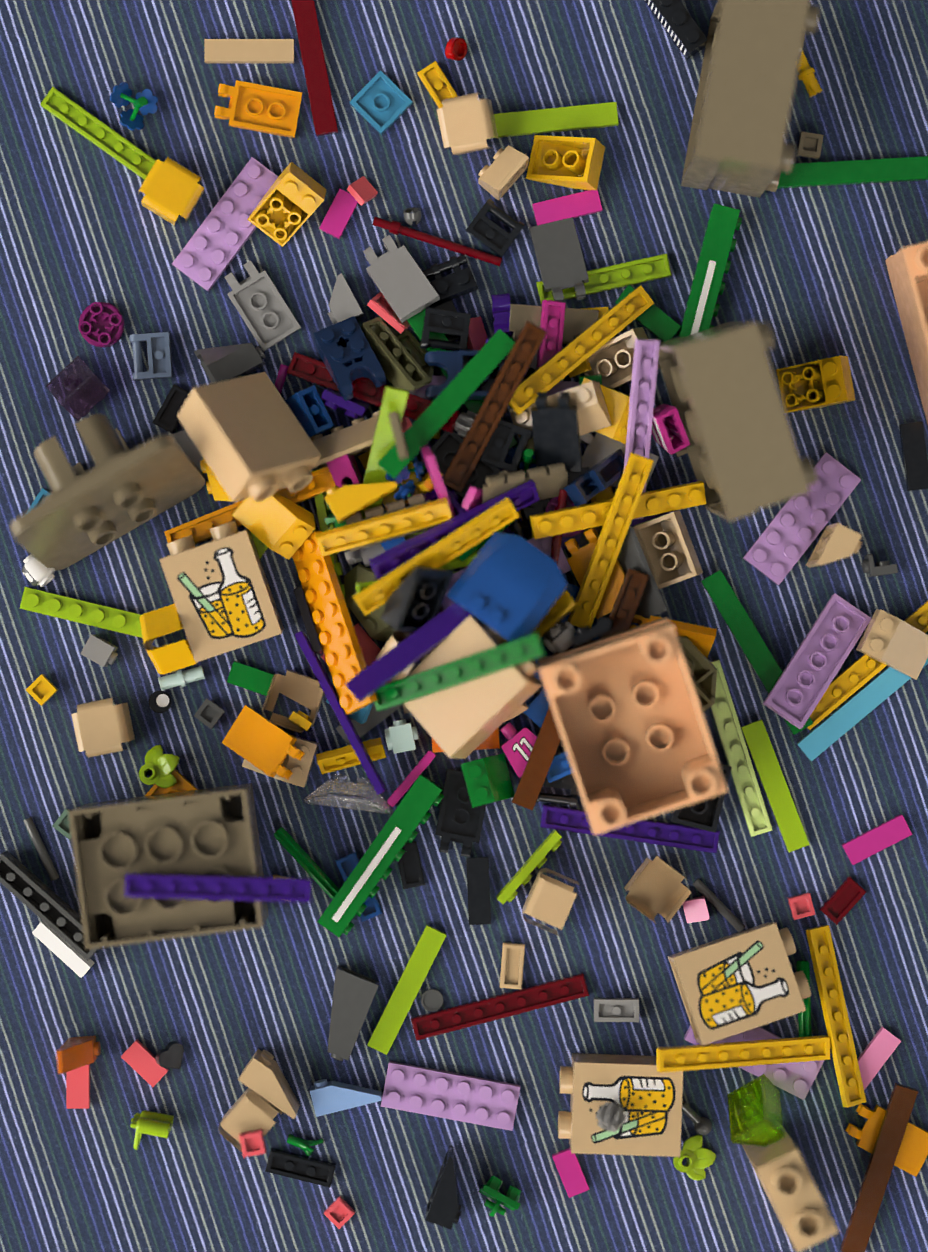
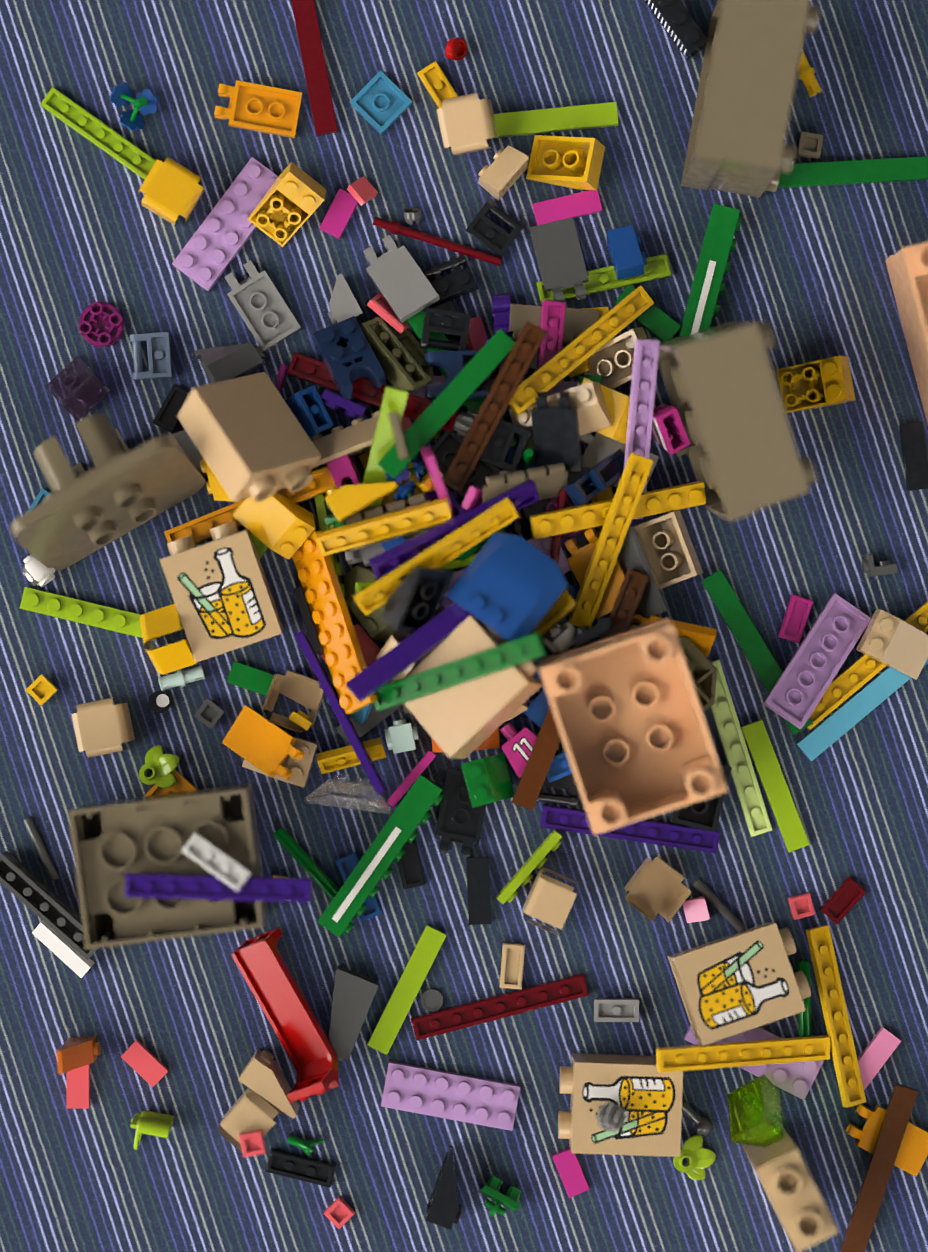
(63, 825): sand green plate -> none
(100, 651): light grey brick -> none
(170, 1056): black tile -> none
(216, 862): none -> white tile
(249, 50): tan tile -> none
(288, 1015): none -> red panel
(338, 1096): light blue slope -> none
(625, 252): none -> blue brick
(795, 618): none -> dark pink tile
(801, 520): lavender plate -> none
(834, 544): tan slope -> none
(877, 839): dark pink tile -> none

